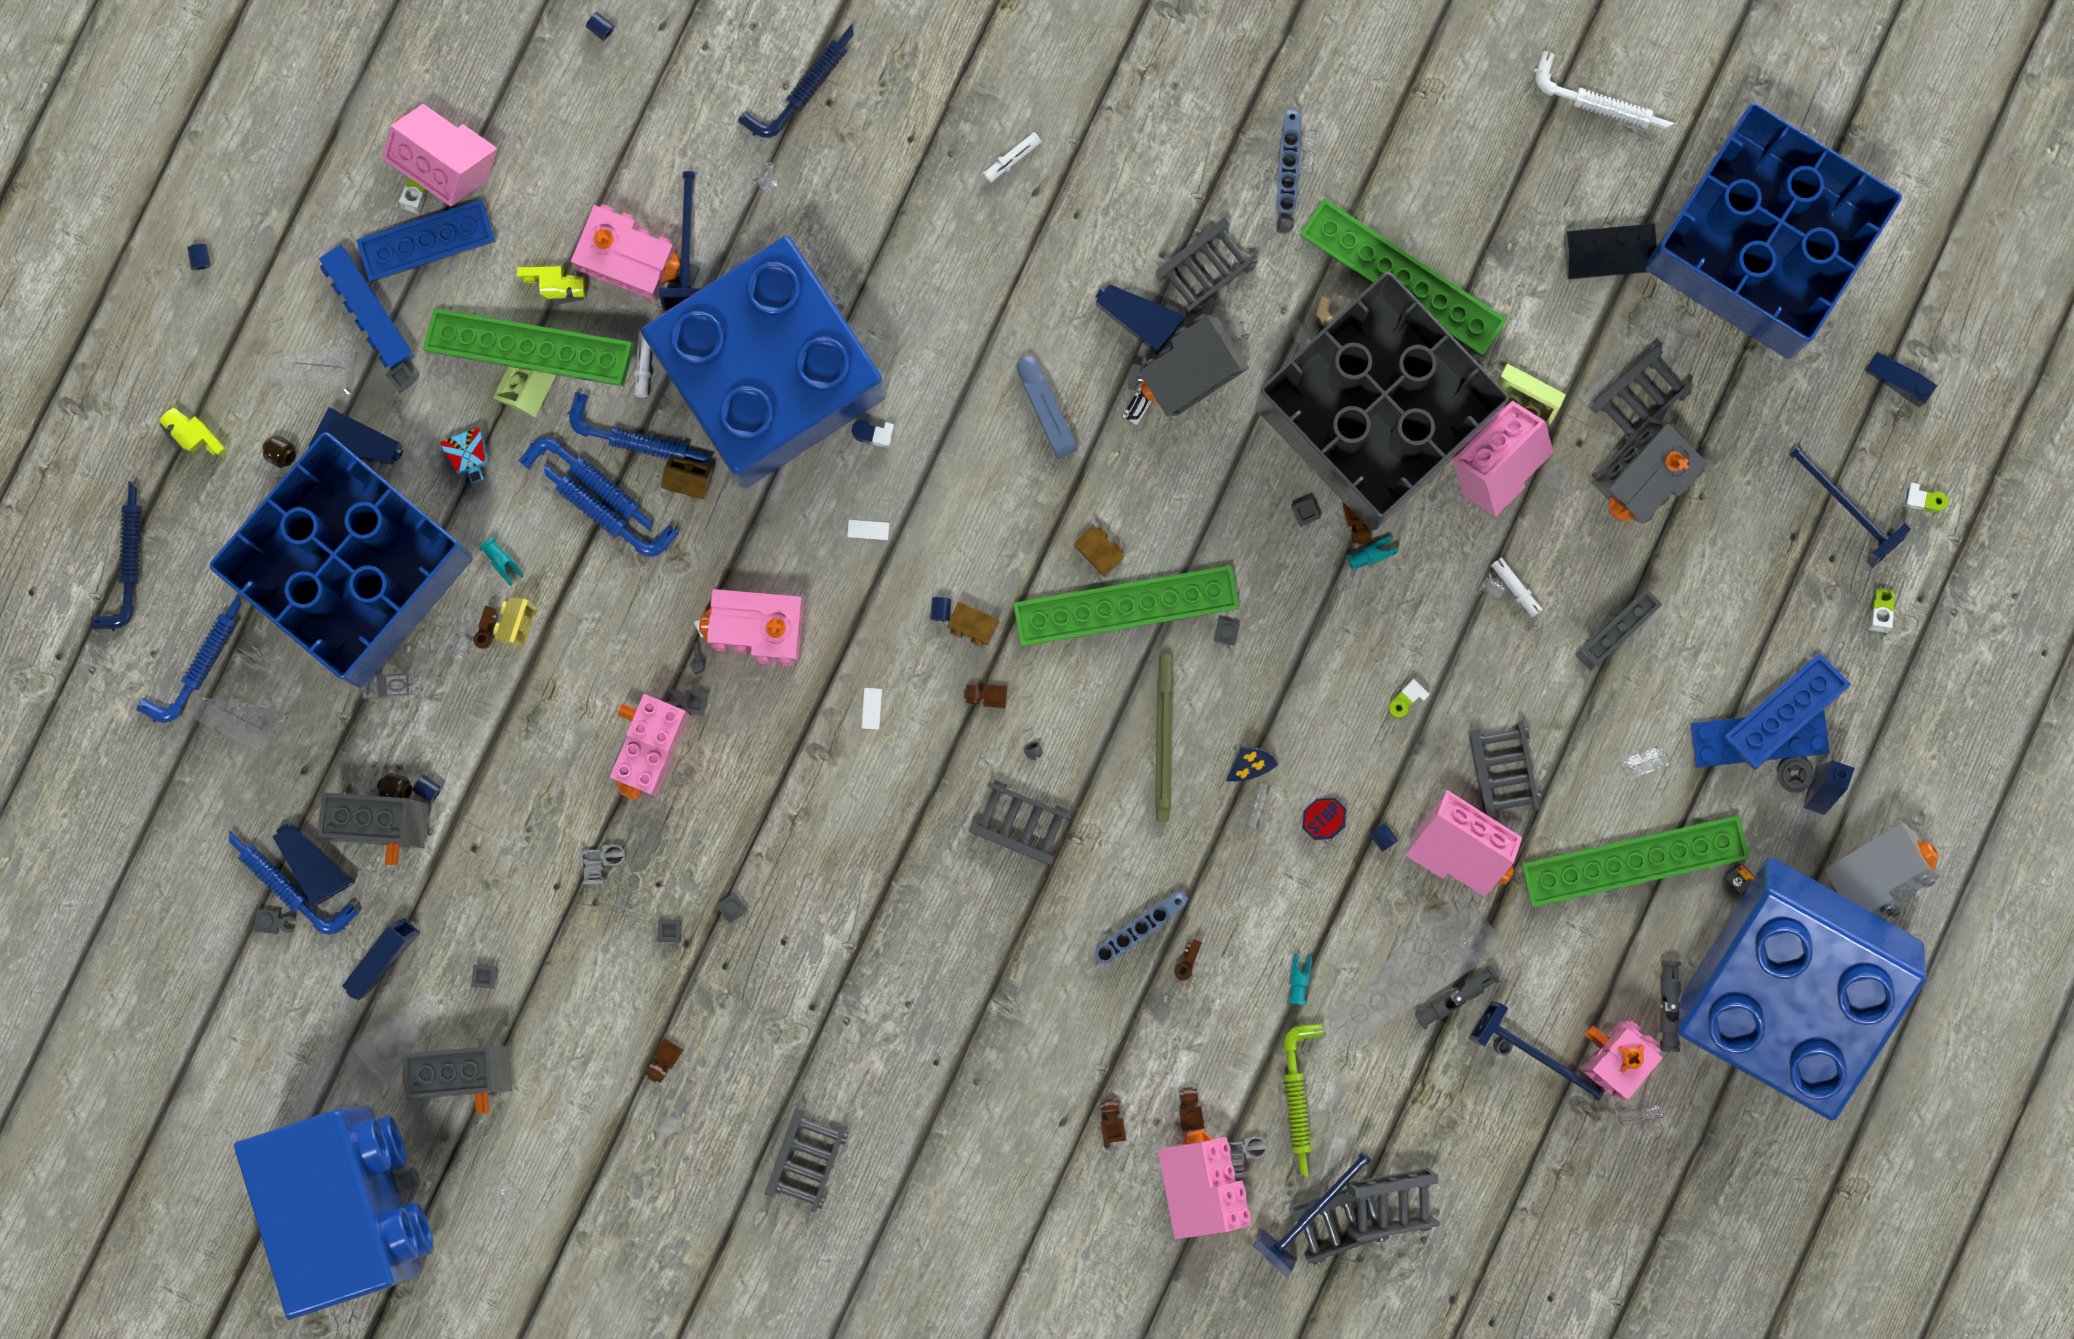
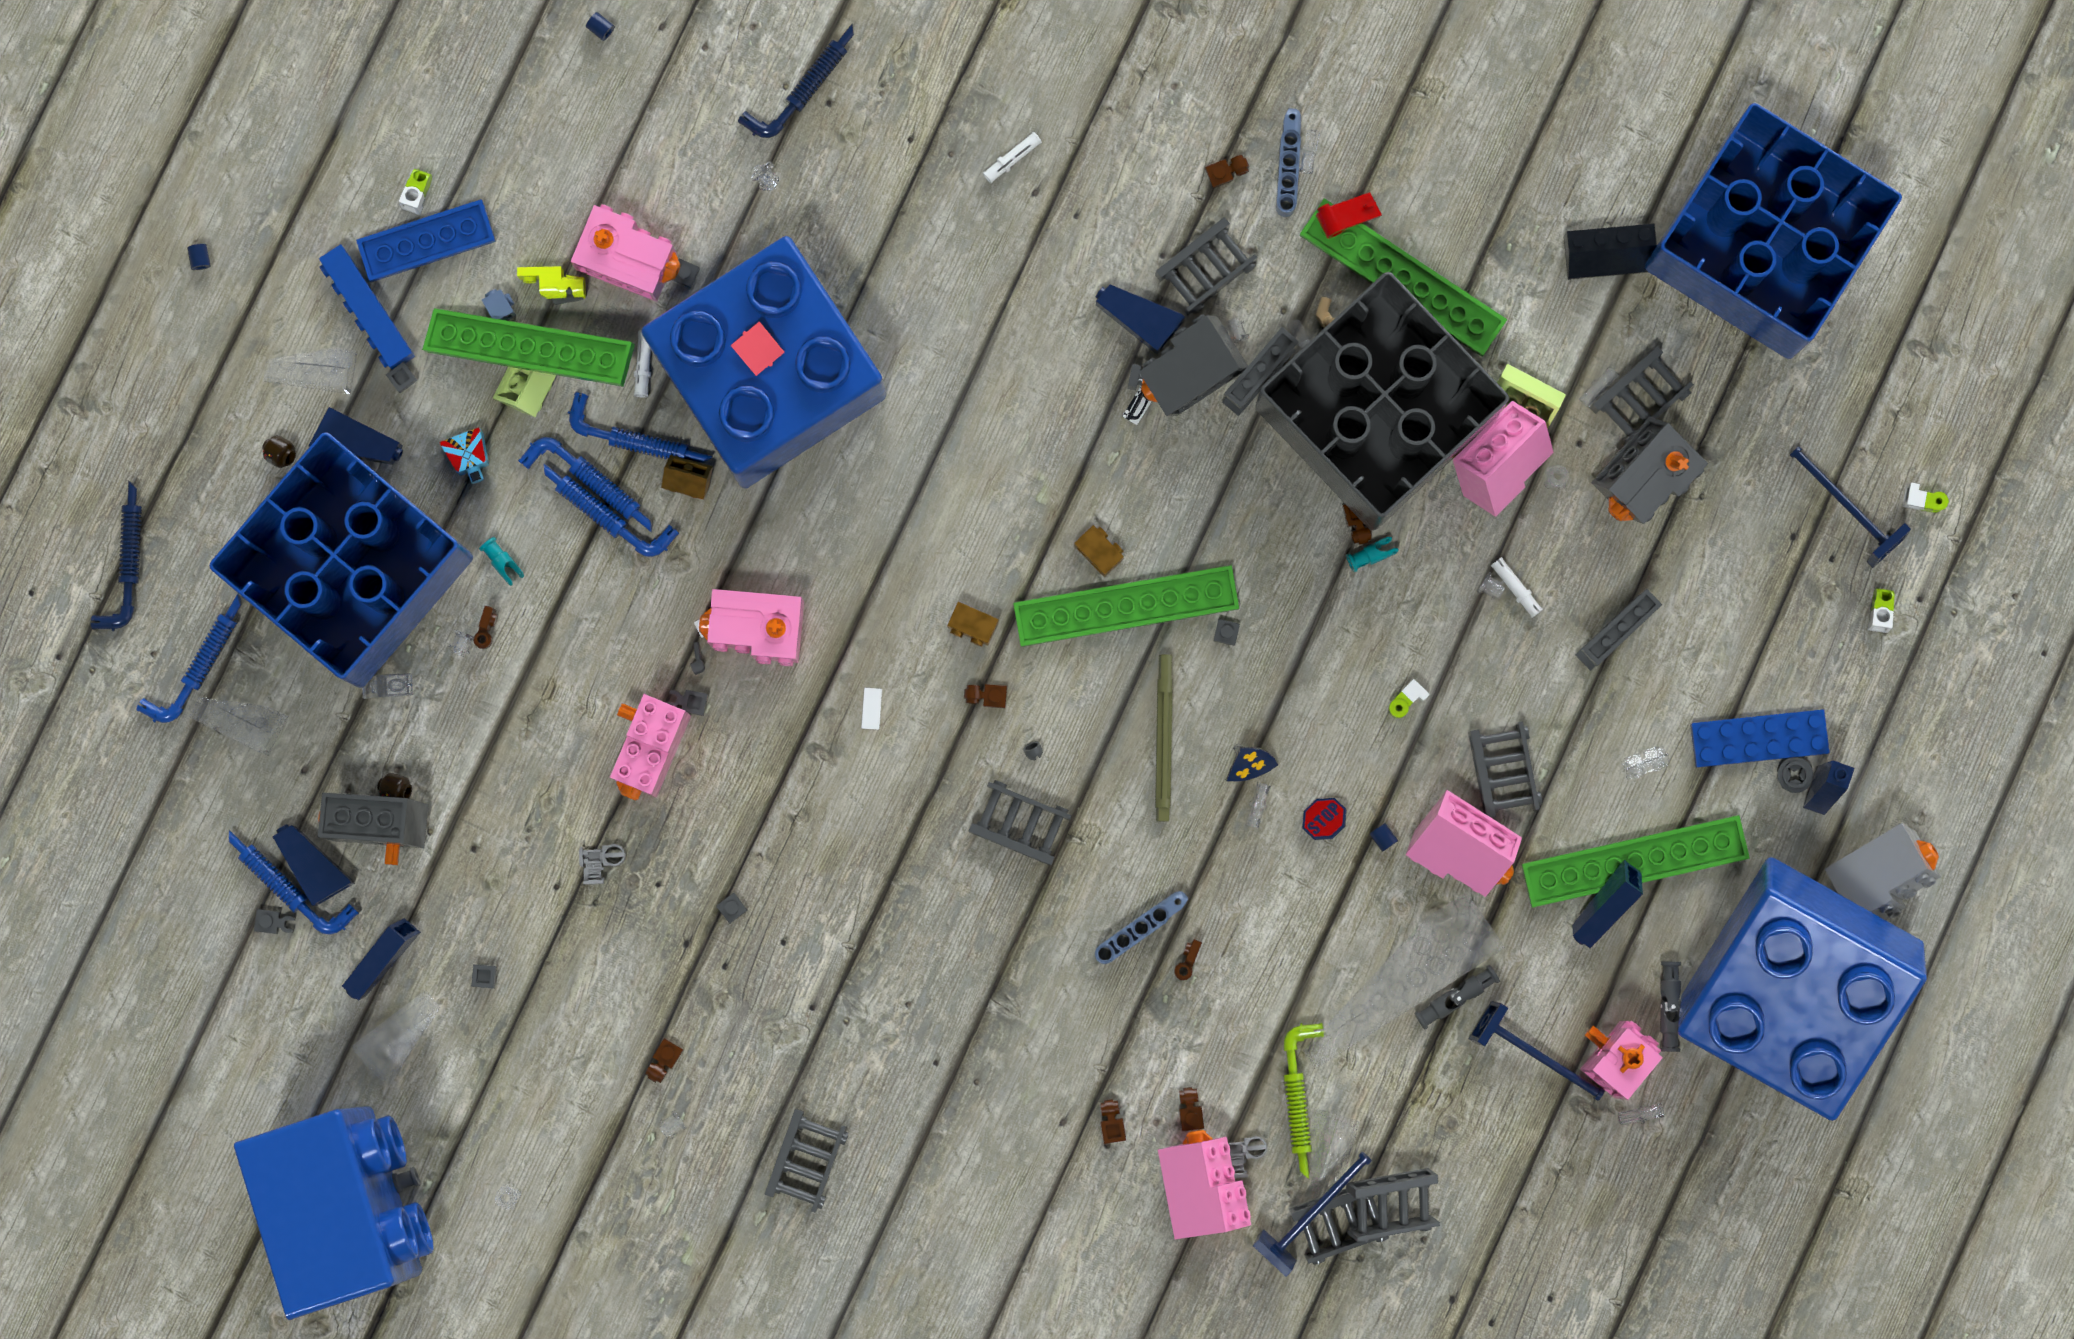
(190, 434): neon yellow plate -> none
(427, 788): dark blue gear -> none
(438, 154): bright pink piece -> none
(458, 1073): dark grey piece -> none
(499, 305): none -> sand blue brick
(515, 622): light yellow slope -> none
(669, 930): dark grey tile -> none
(673, 296): dark blue tile -> none
(757, 348): none -> coral piece
(868, 529): white sticker -> none
(873, 435): leg -> none
(940, 609): dark blue gear -> none
(1046, 407): sand blue piece -> none
(1221, 173): none -> reddish brown plate
(1259, 371): none -> dark grey fence
(1284, 224): dark grey hinge -> none
(1299, 981): teal piece -> none
(1305, 512): dark grey plate -> none
(1346, 214): none -> red door
(1502, 1046): dark grey hinge -> none
(1595, 102): white piece -> none
(1608, 905): none -> dark blue slope
(1740, 878): dark grey tile -> none
(1786, 711): blue plate -> none
(1901, 379): dark blue slope -> none

